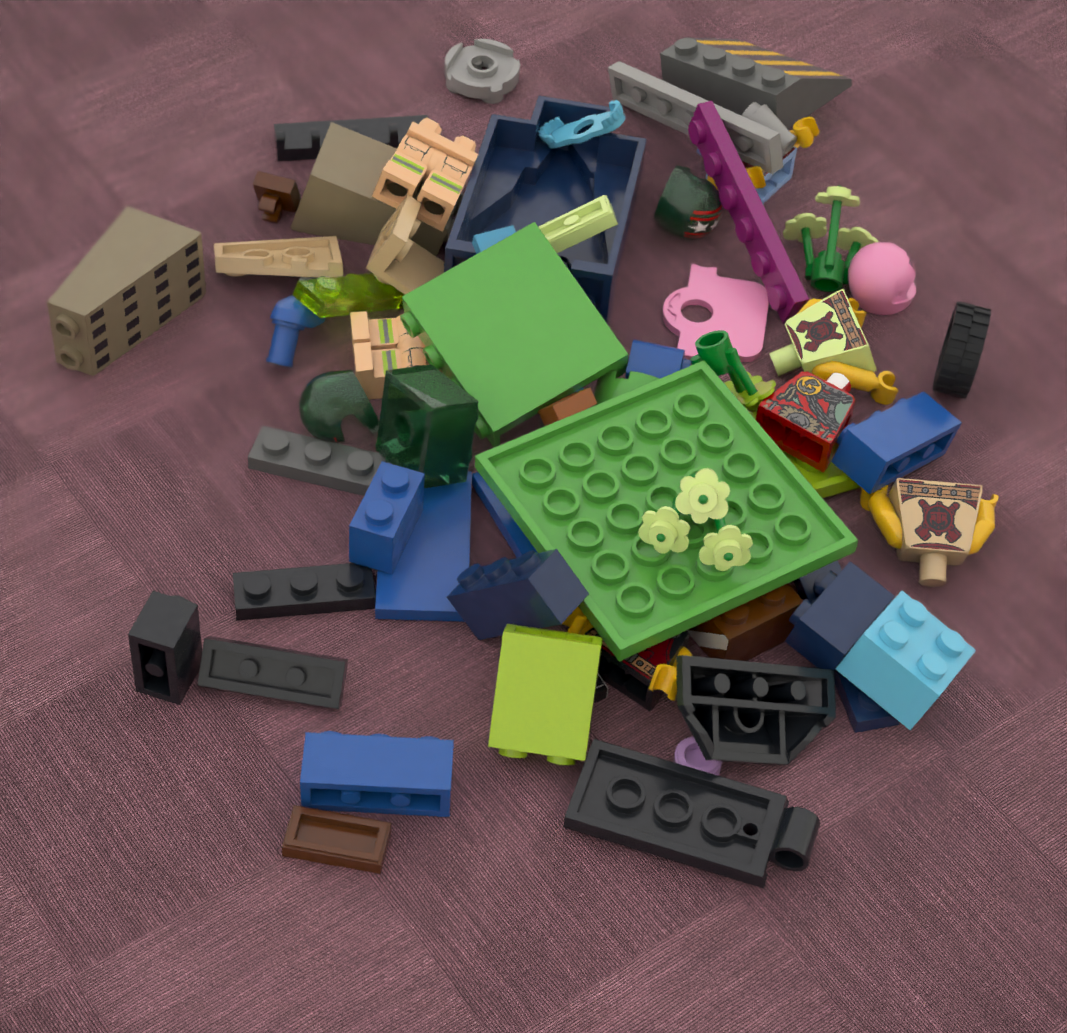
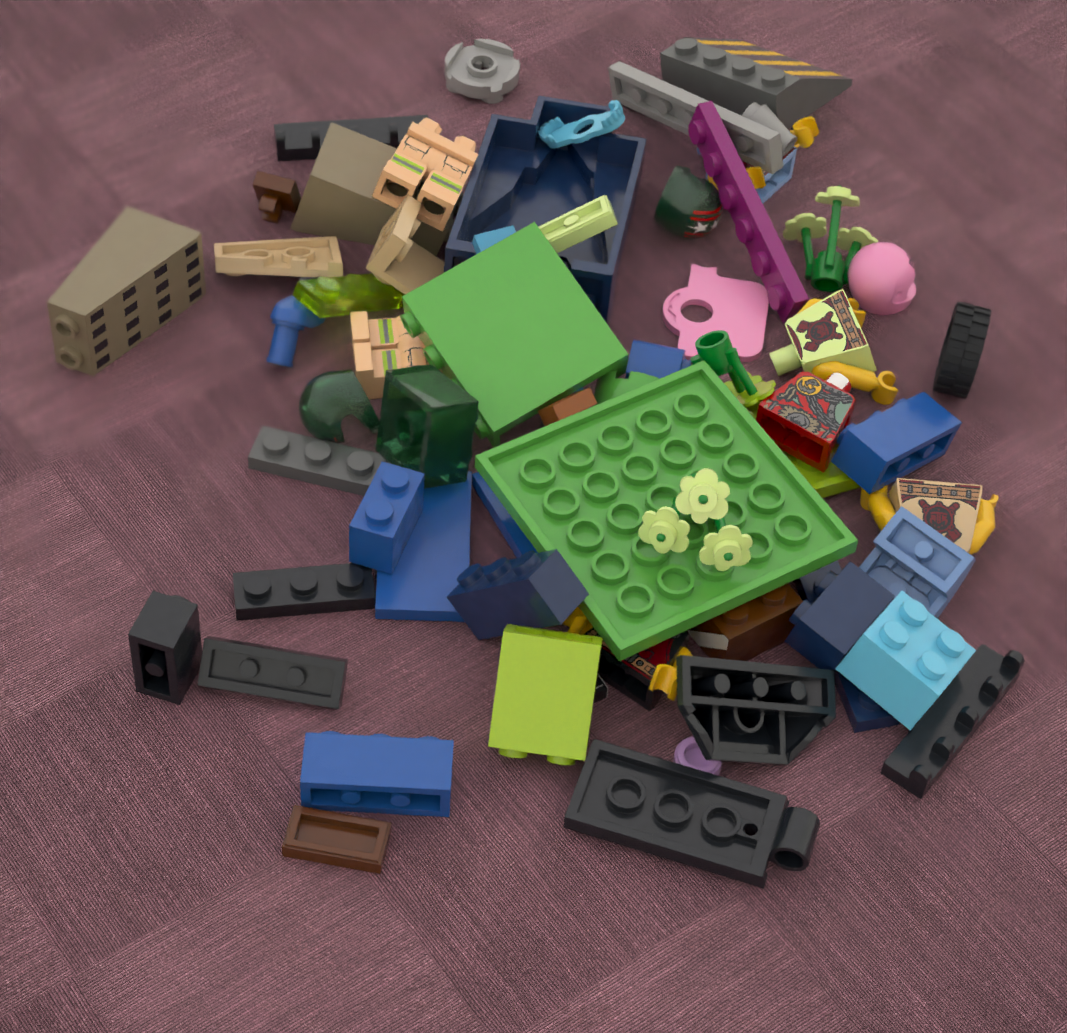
(917, 561): none -> medium blue slope
(952, 720): none -> black hinge

